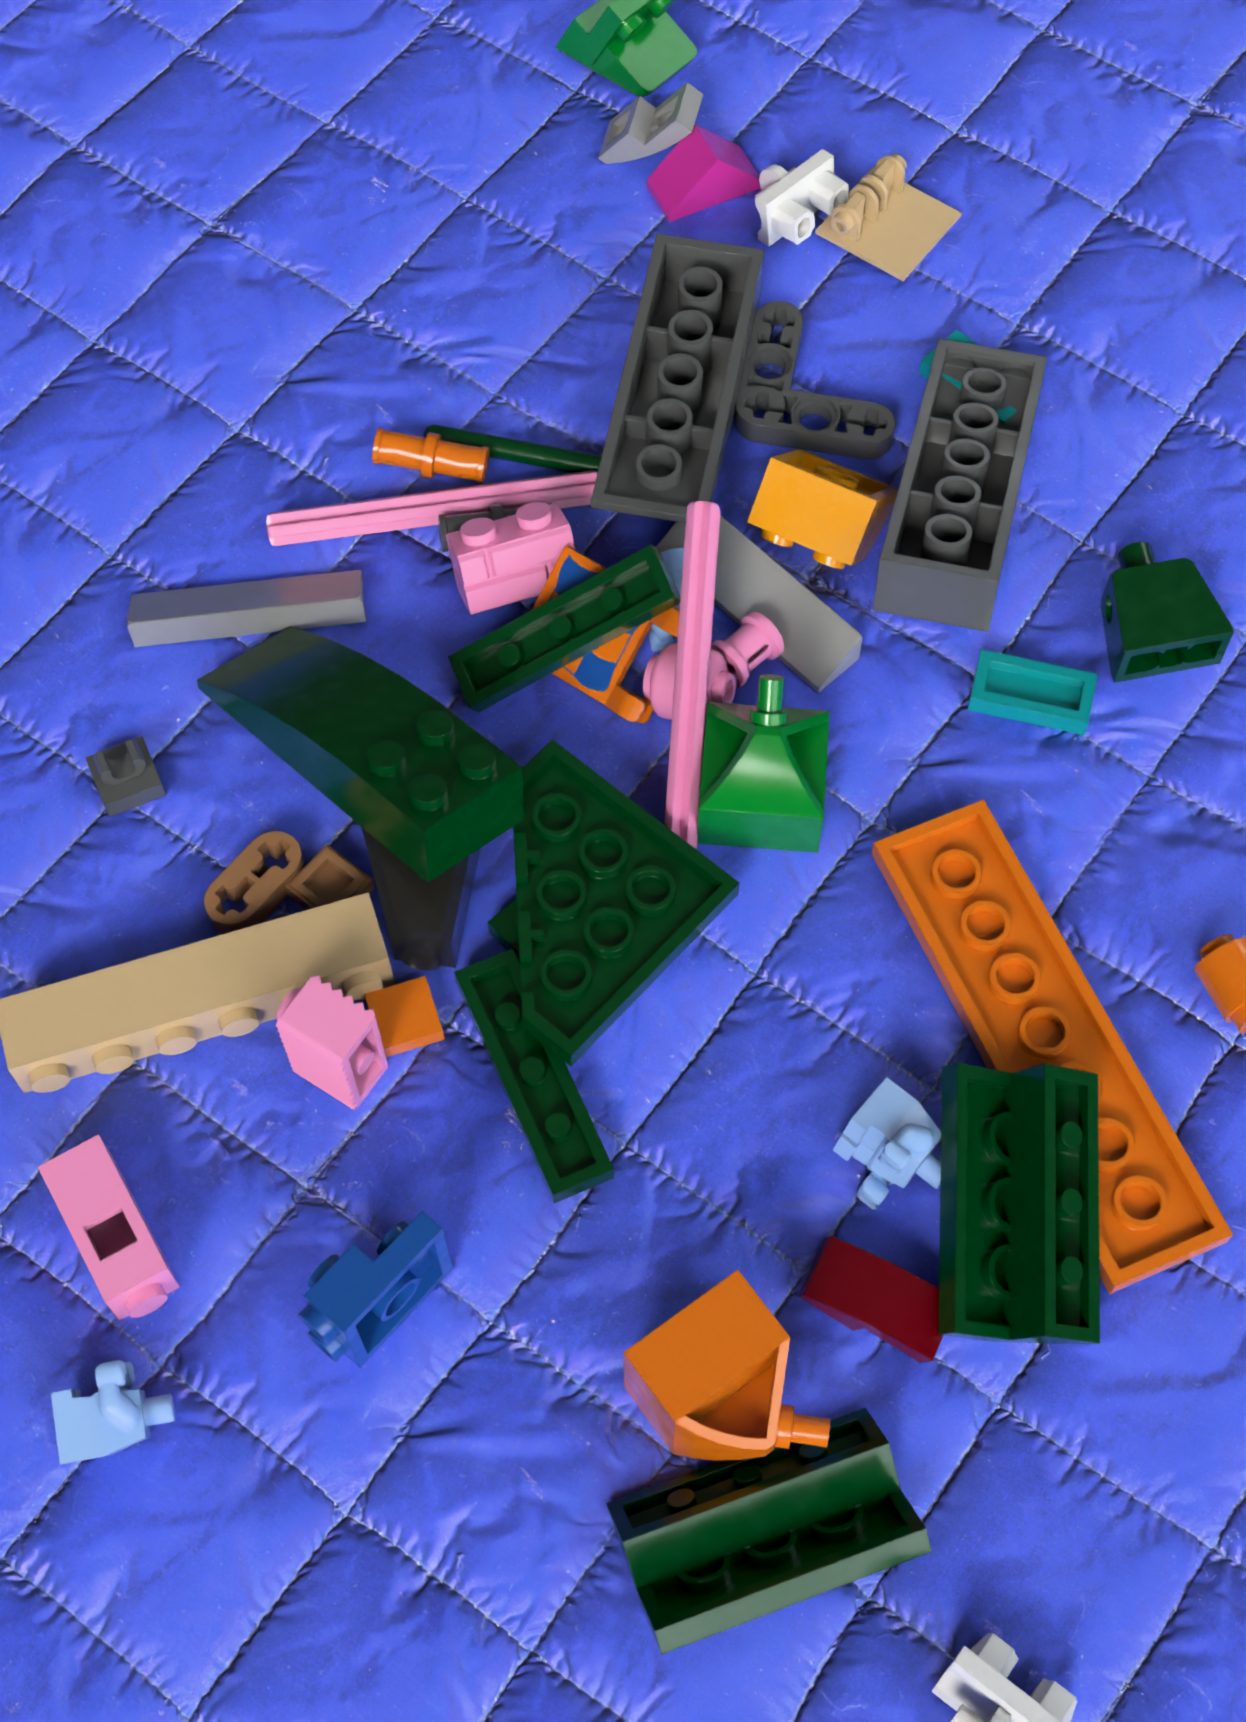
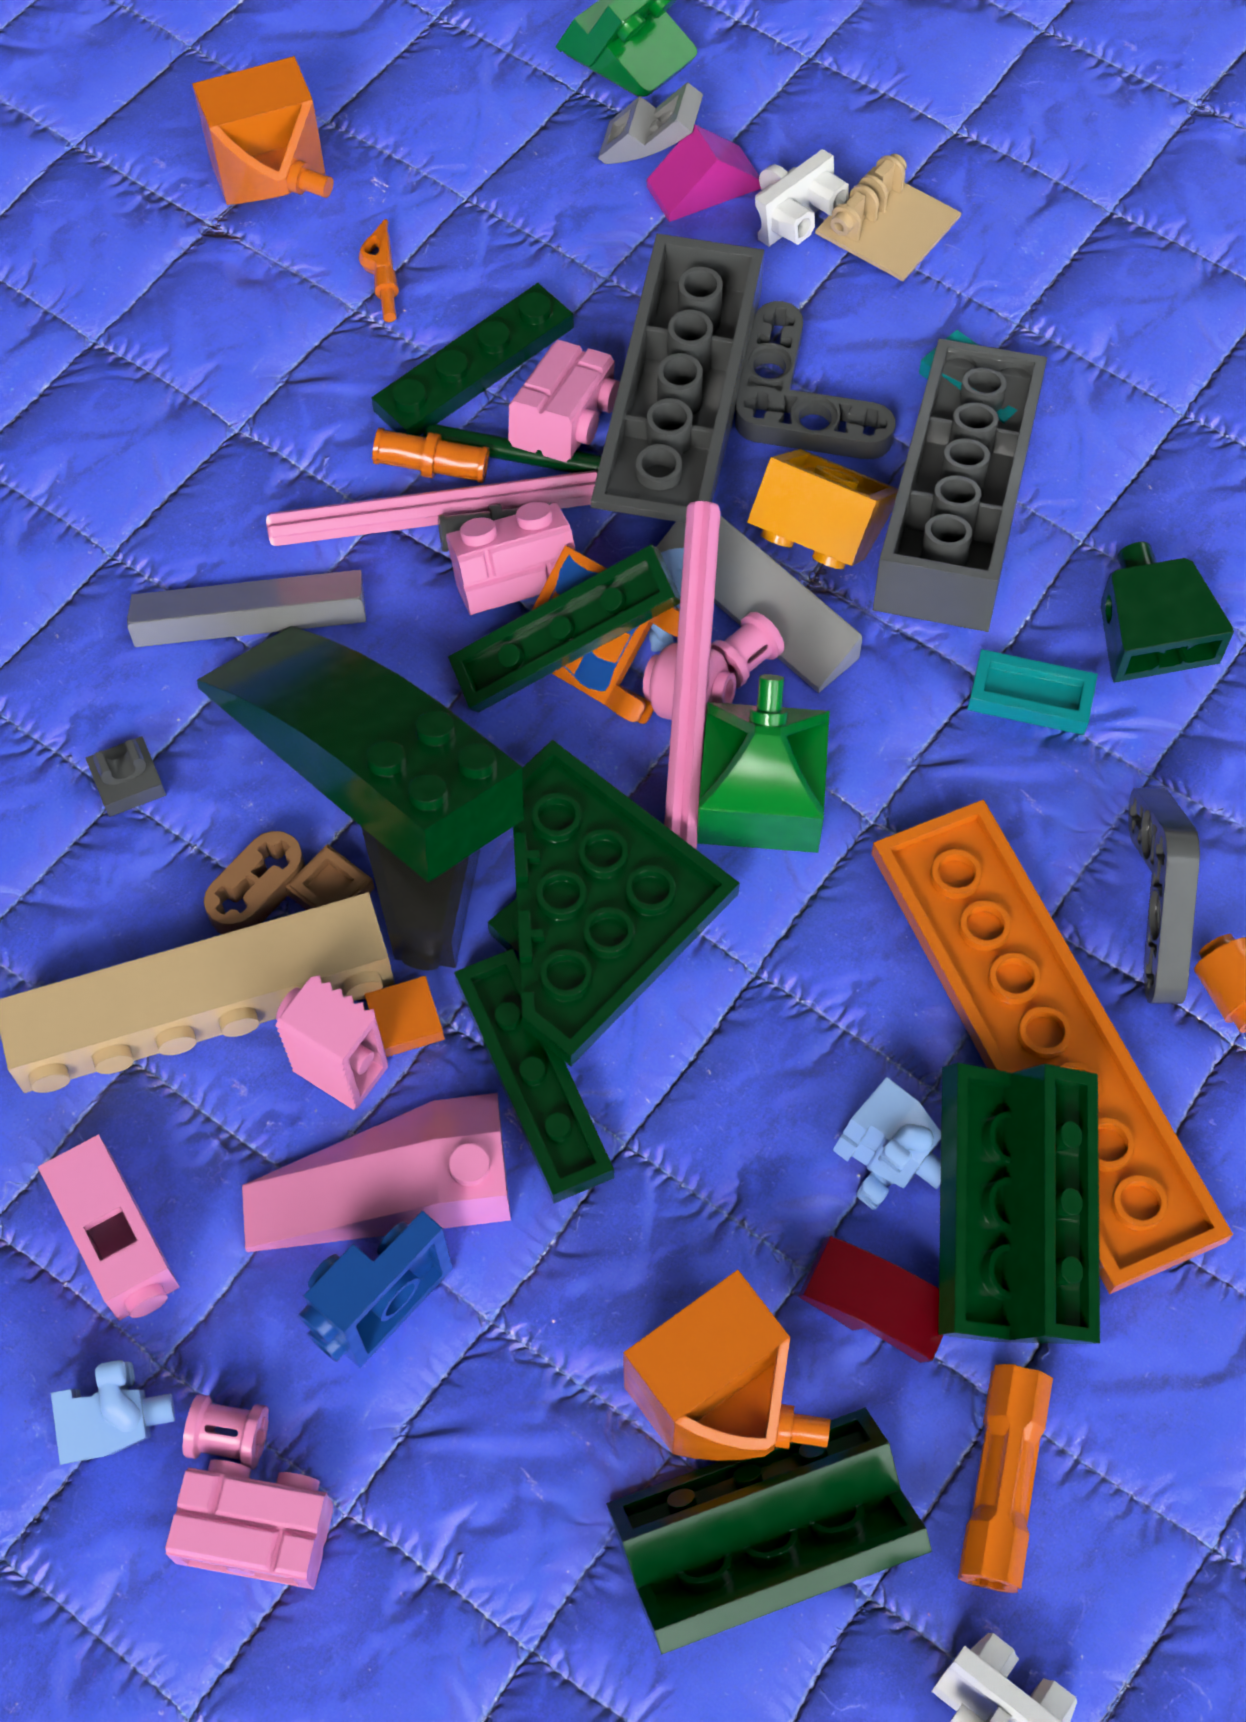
(201, 1435): none -> bright pink bush
(250, 1524): none -> bright pink brick
(262, 133): none -> orange piece
(382, 268): none -> orange hand
(427, 1160): none -> bright pink wedge
(473, 362): none -> dark green plate
(563, 401): none -> bright pink brick
(998, 1529): none -> orange axle
(1172, 853): none -> beam

